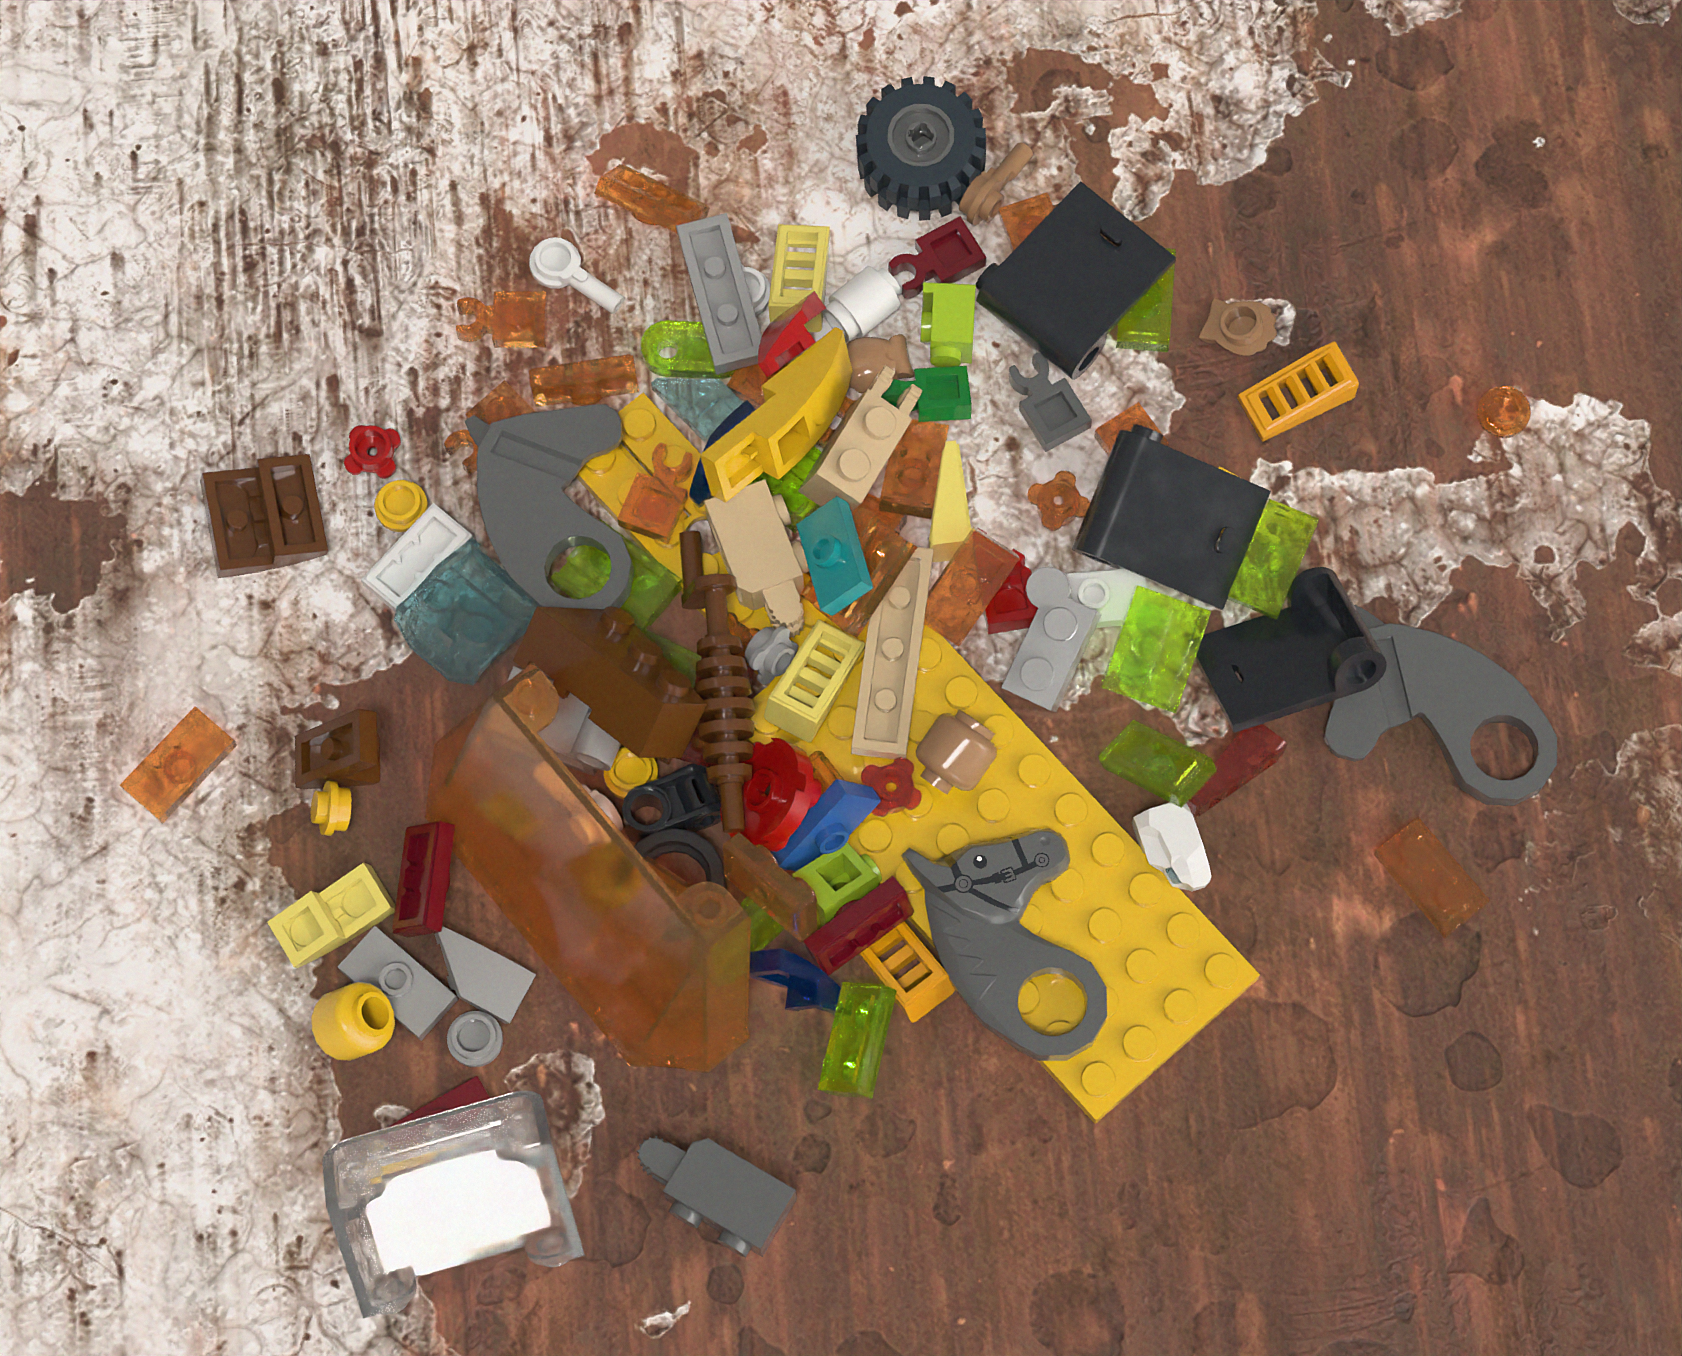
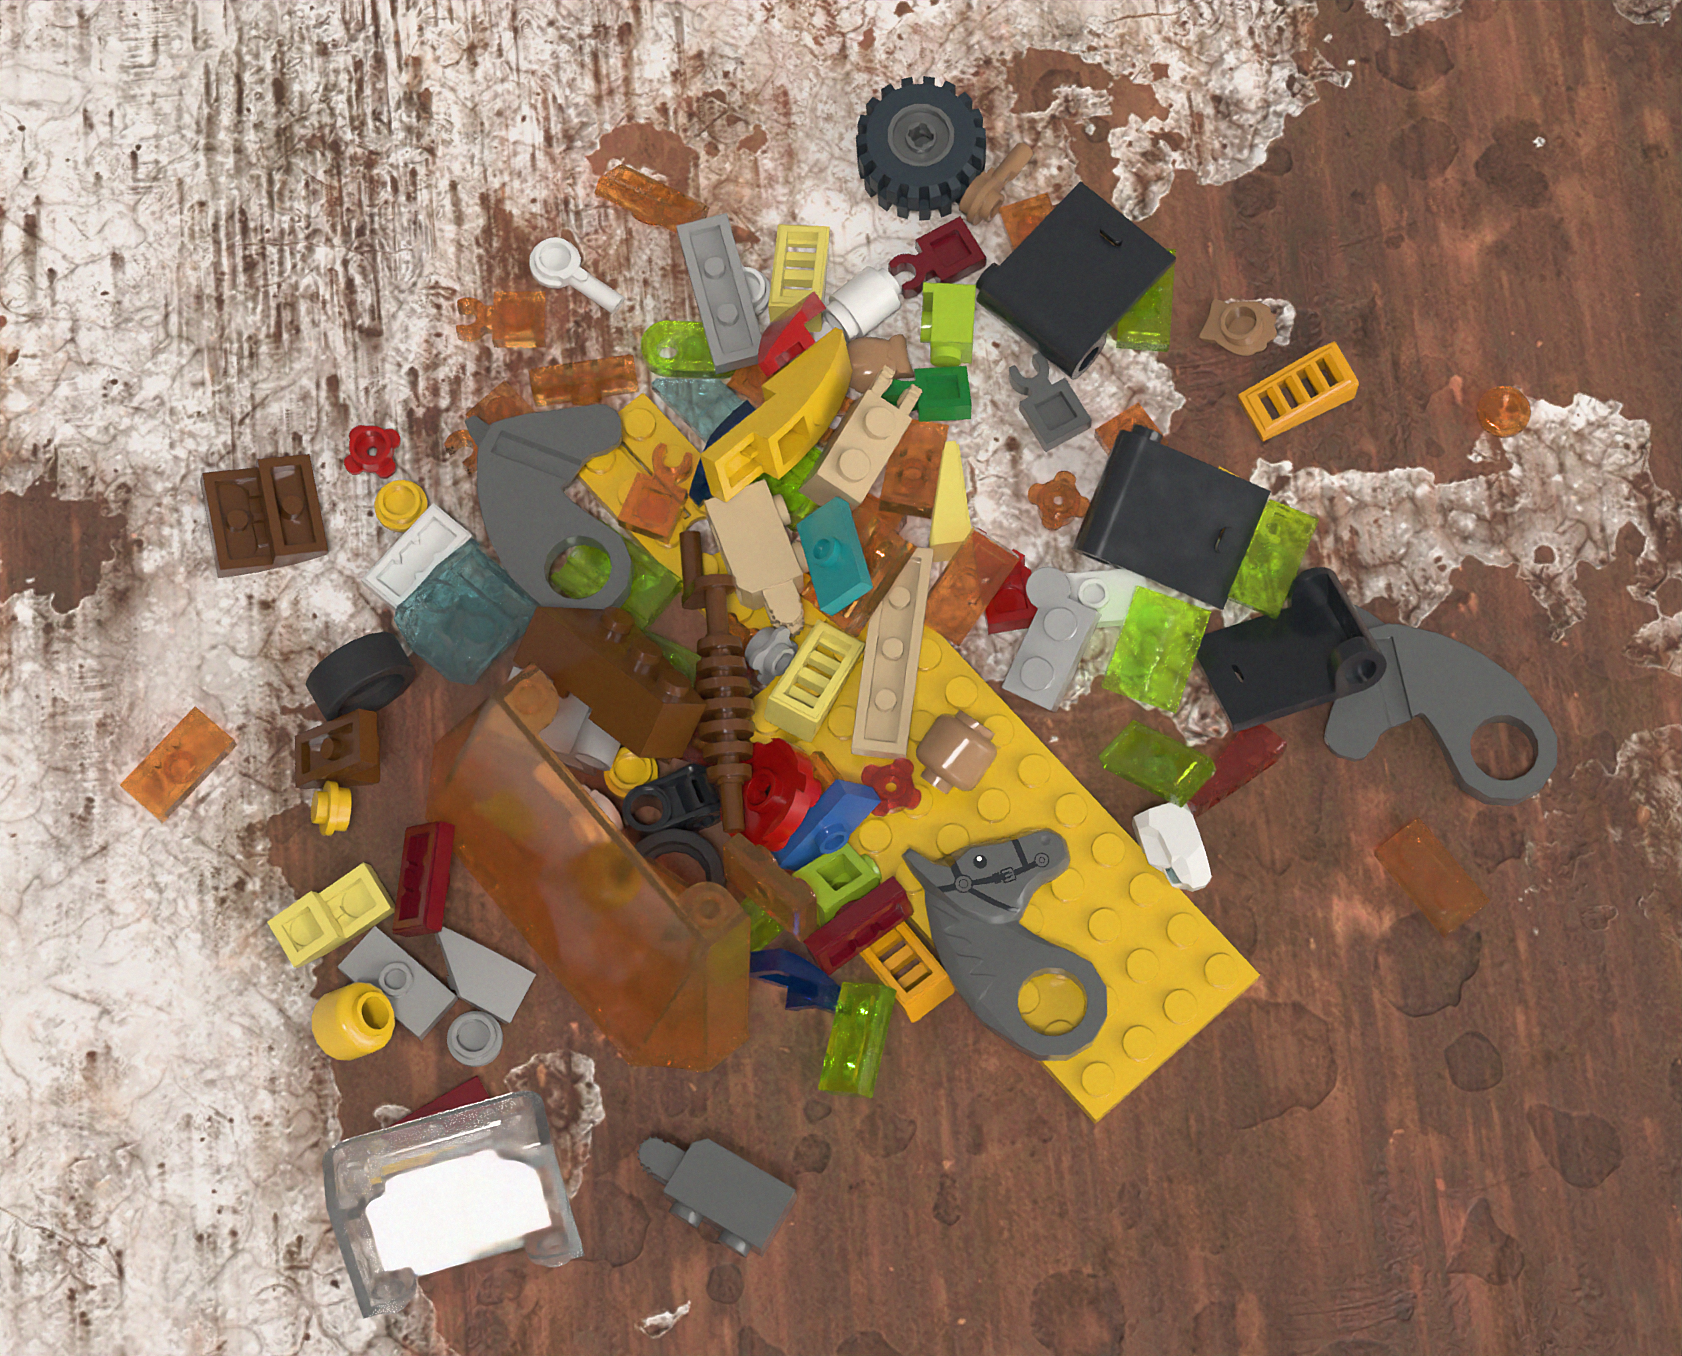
(361, 676): none -> black tyre

